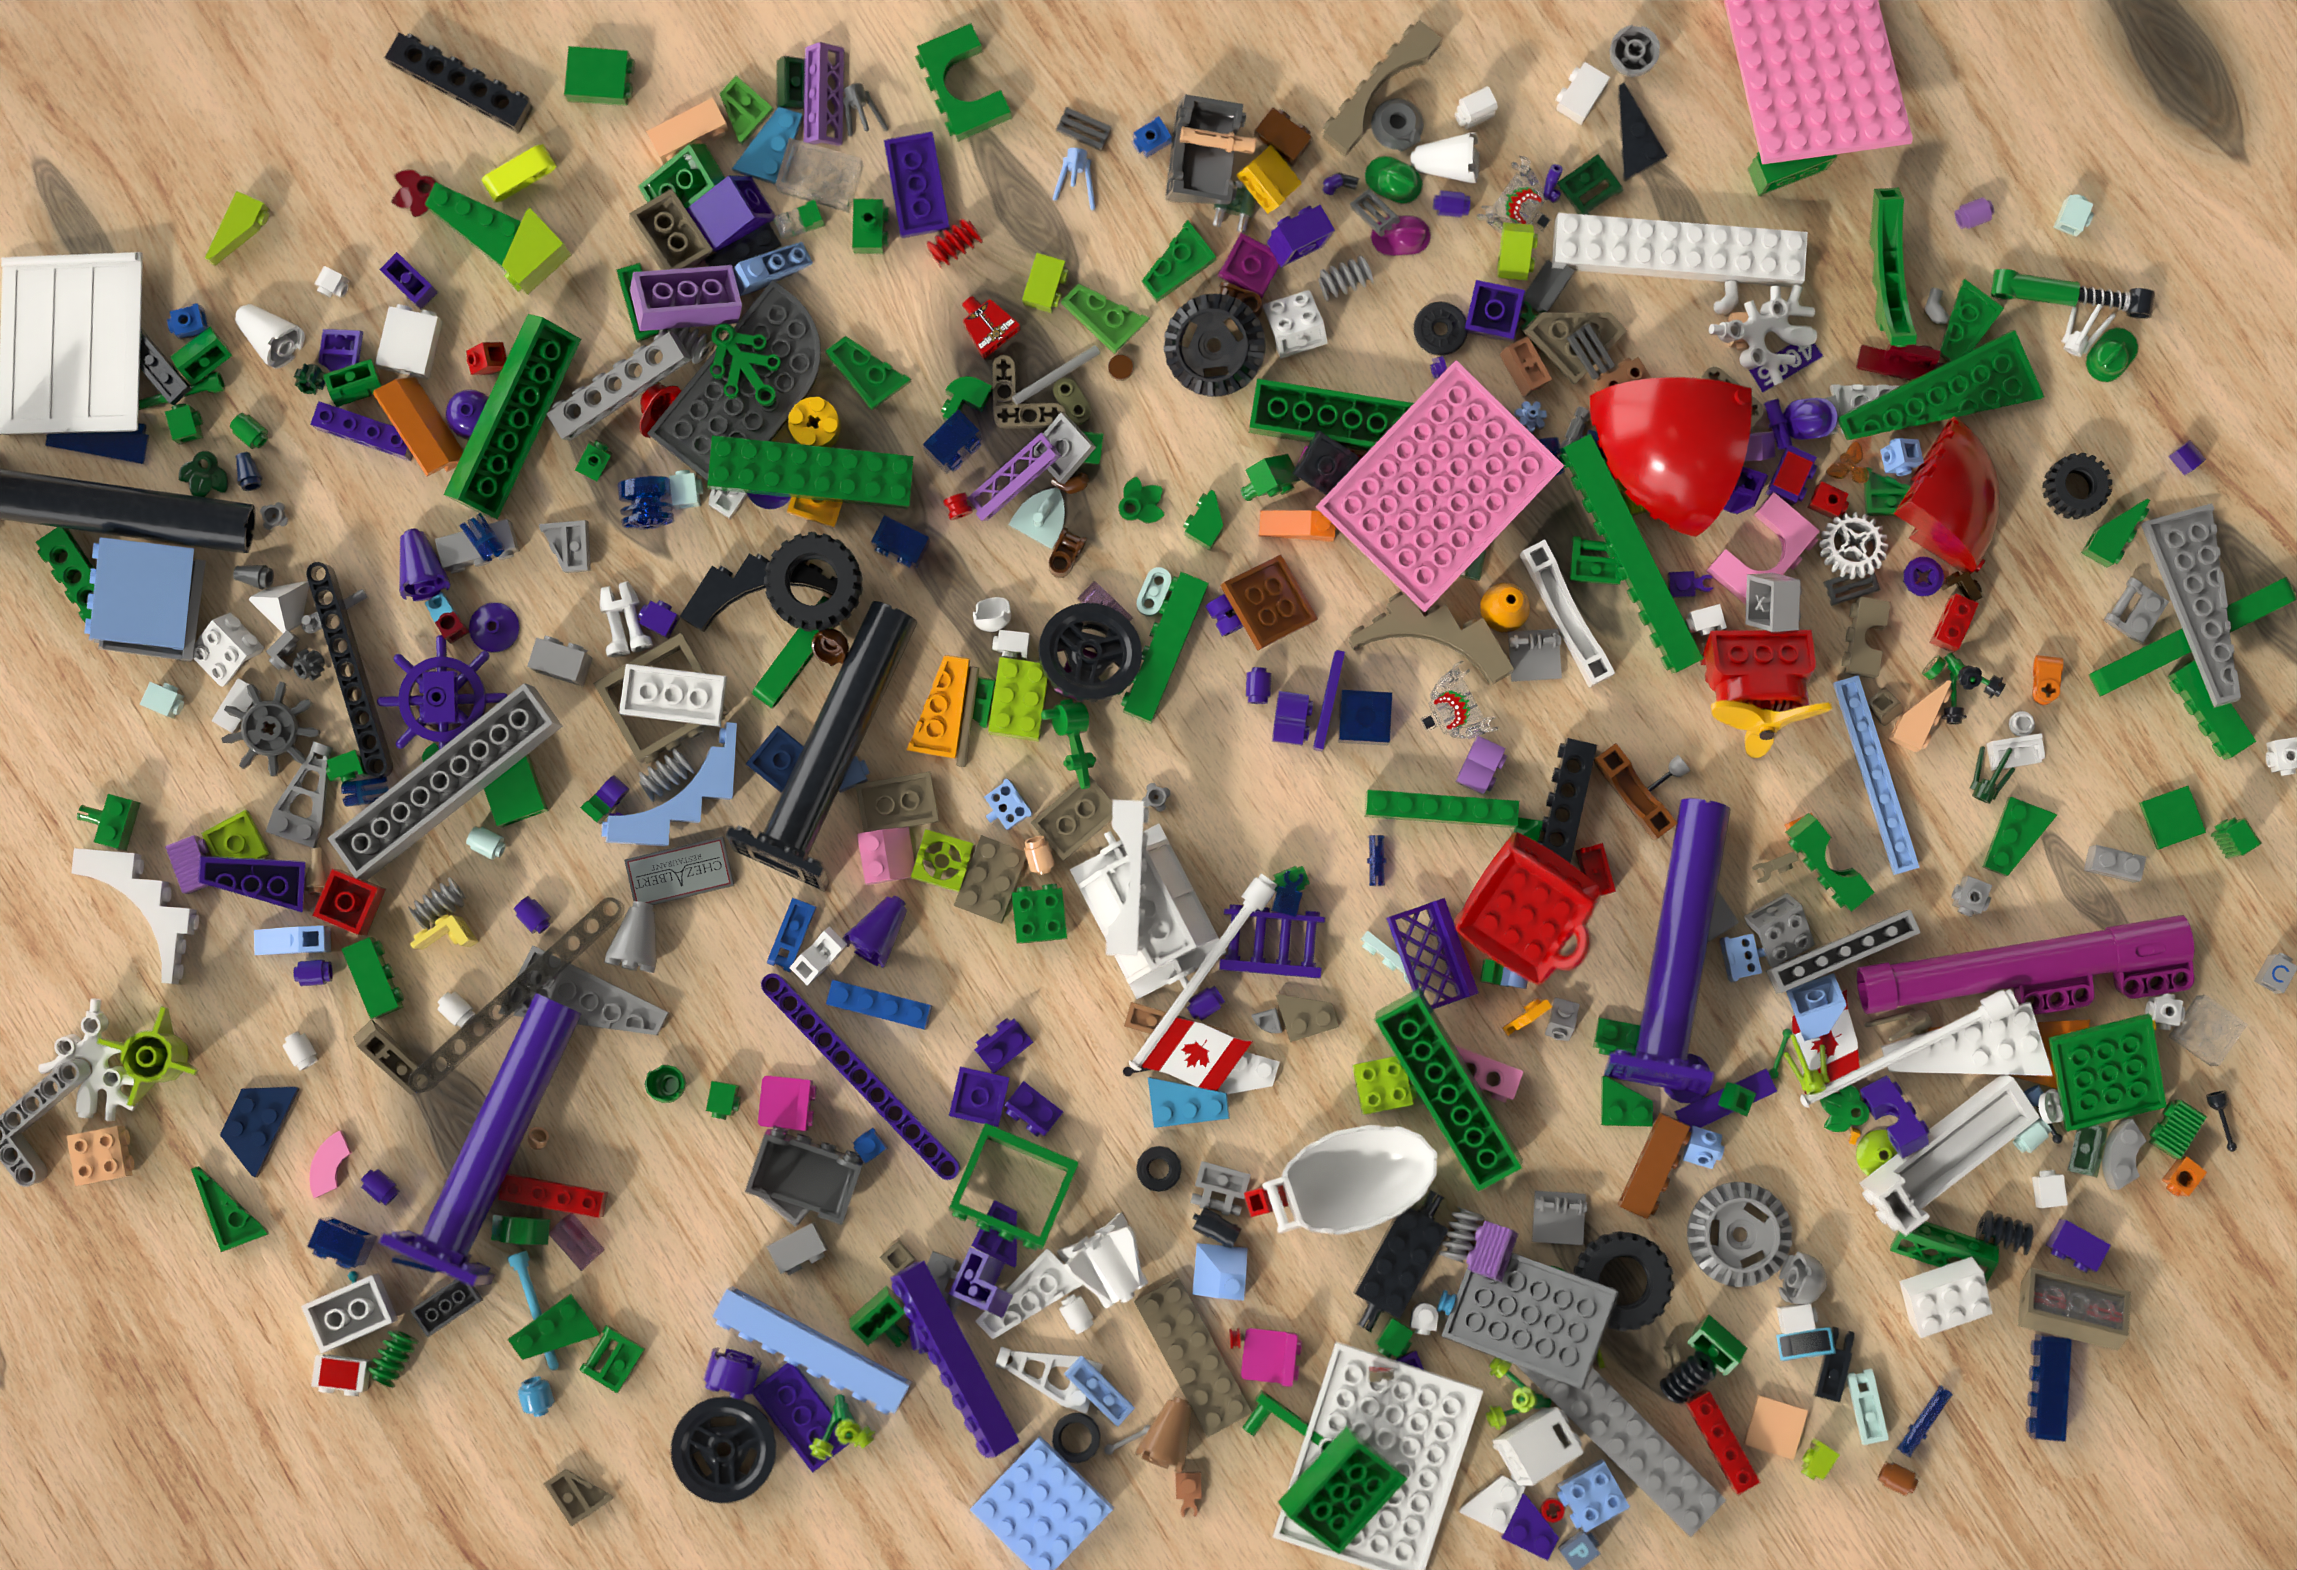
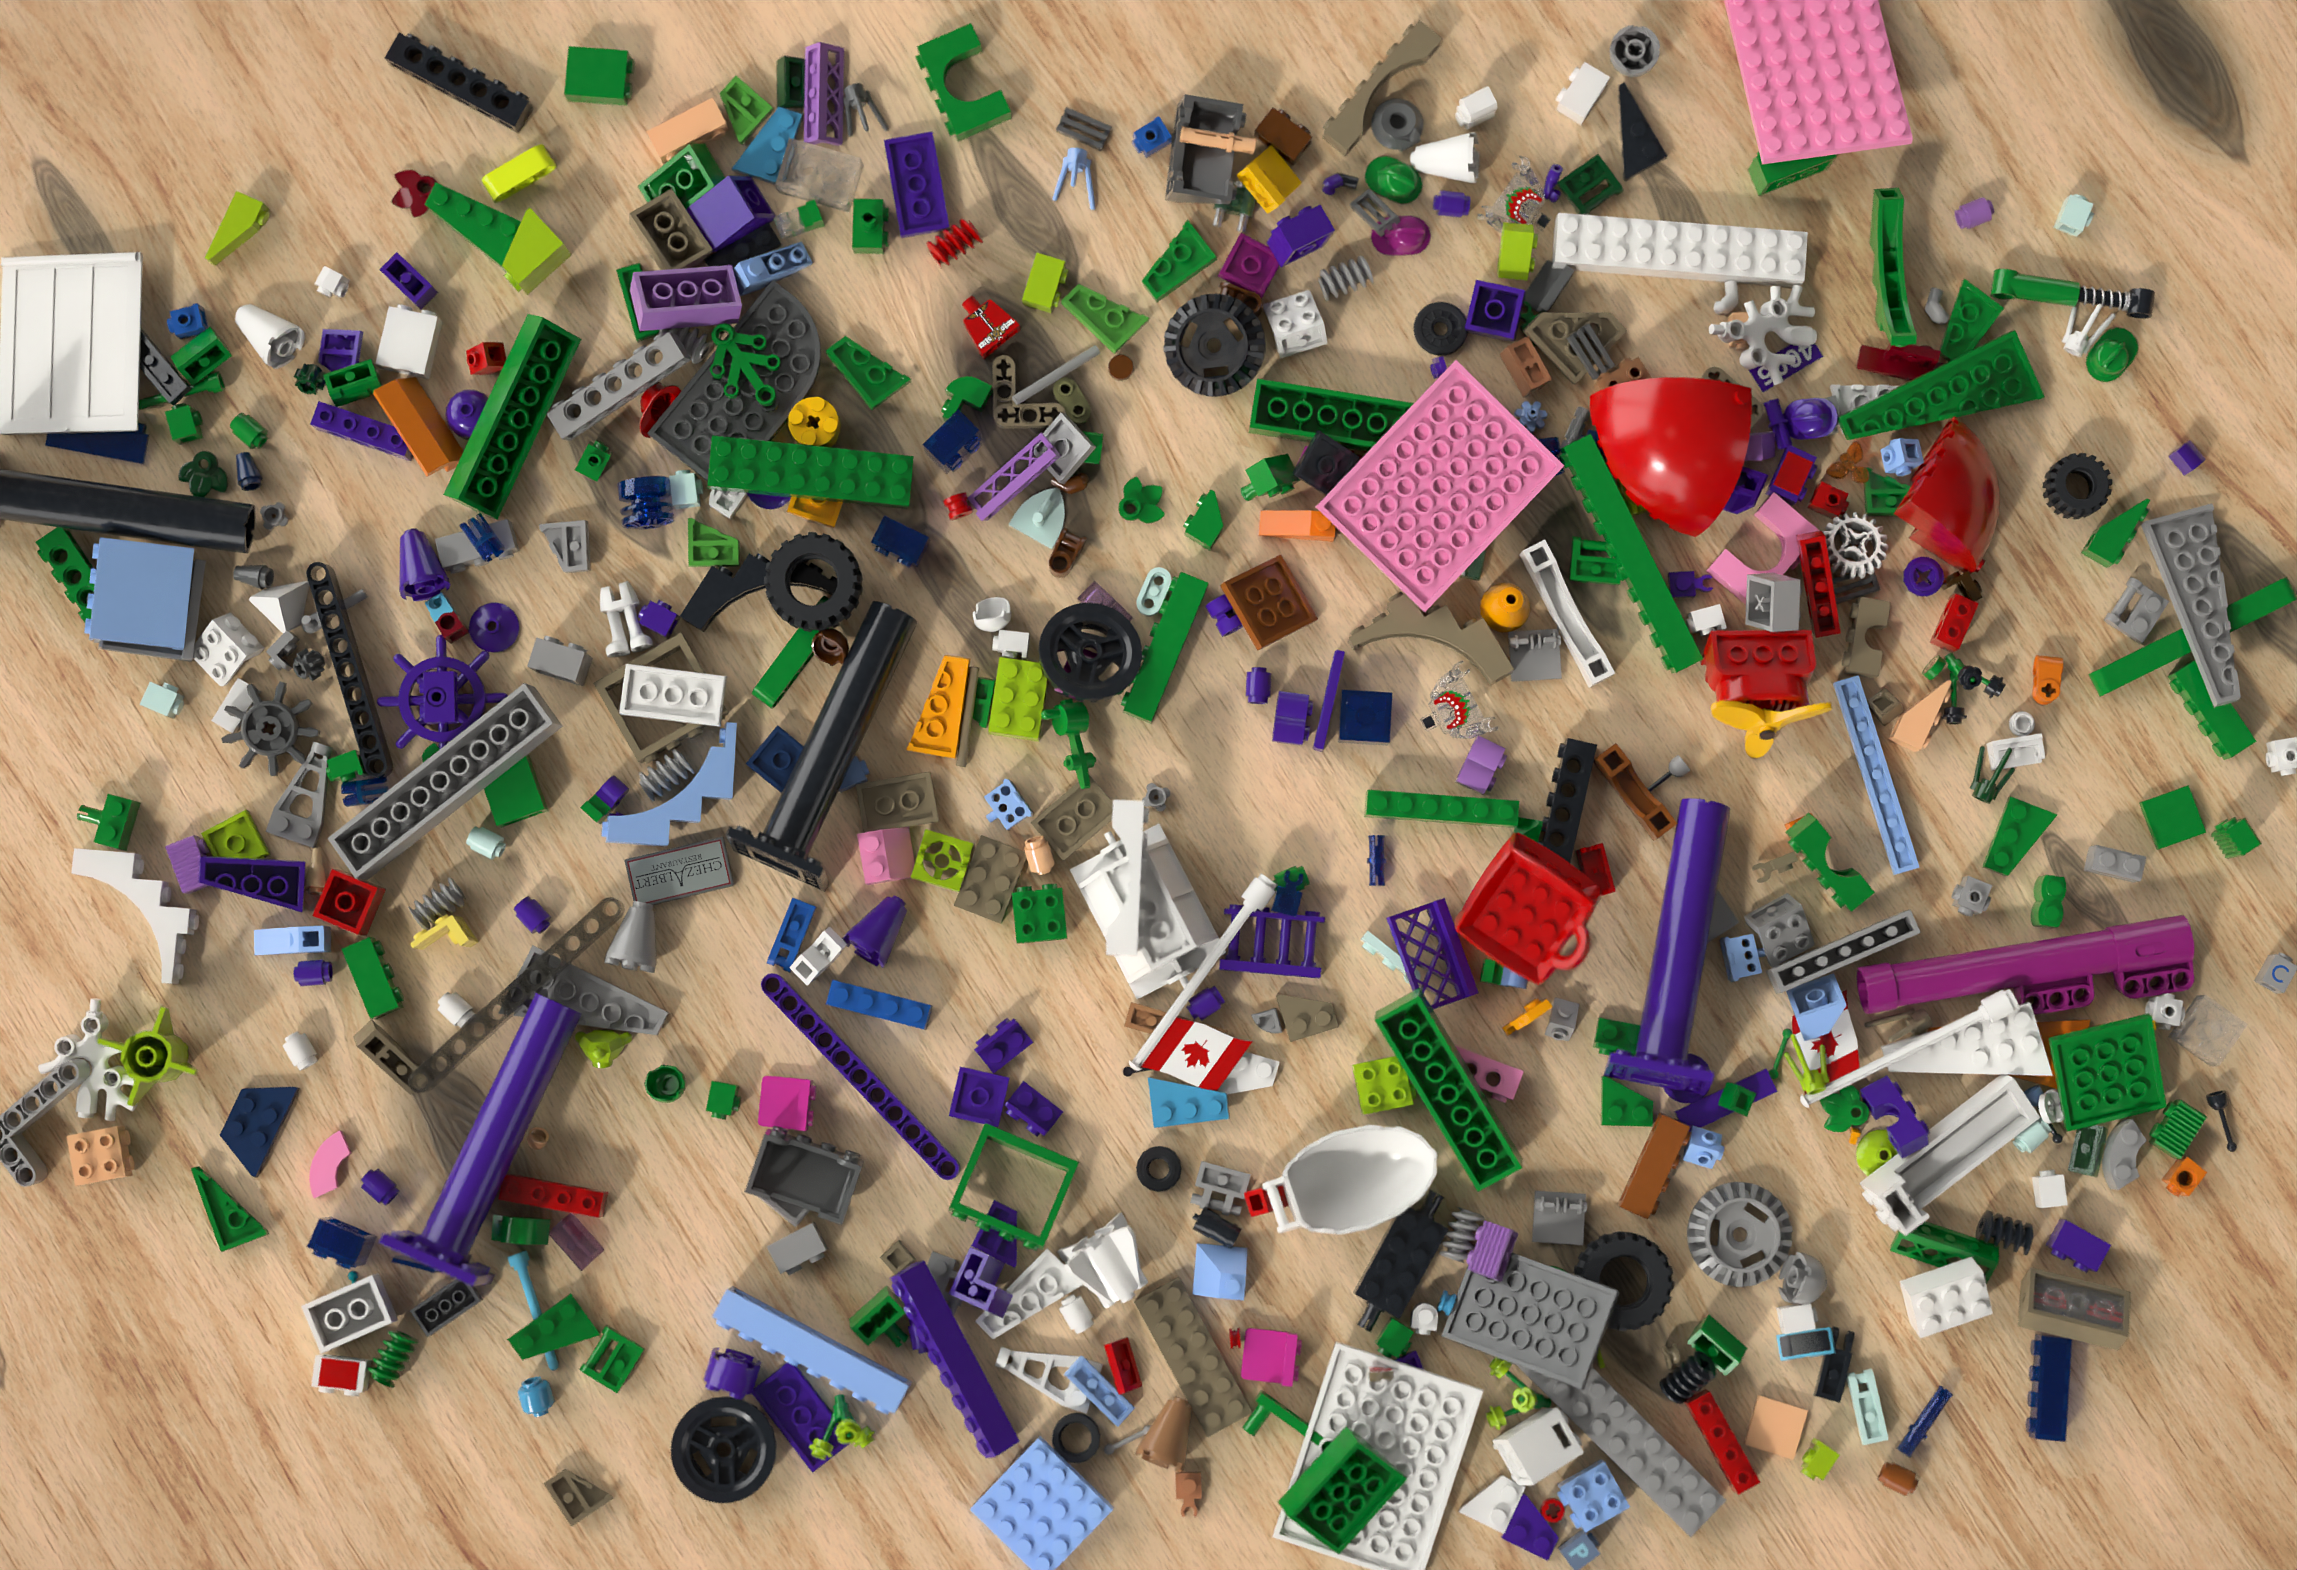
(602, 1046): none -> lime rock
(710, 547): none -> bright green wing
(869, 1145): blue brick -> none
(1123, 1365): none -> red plate
(1818, 584): none -> red brick
(2048, 894): none -> green brick

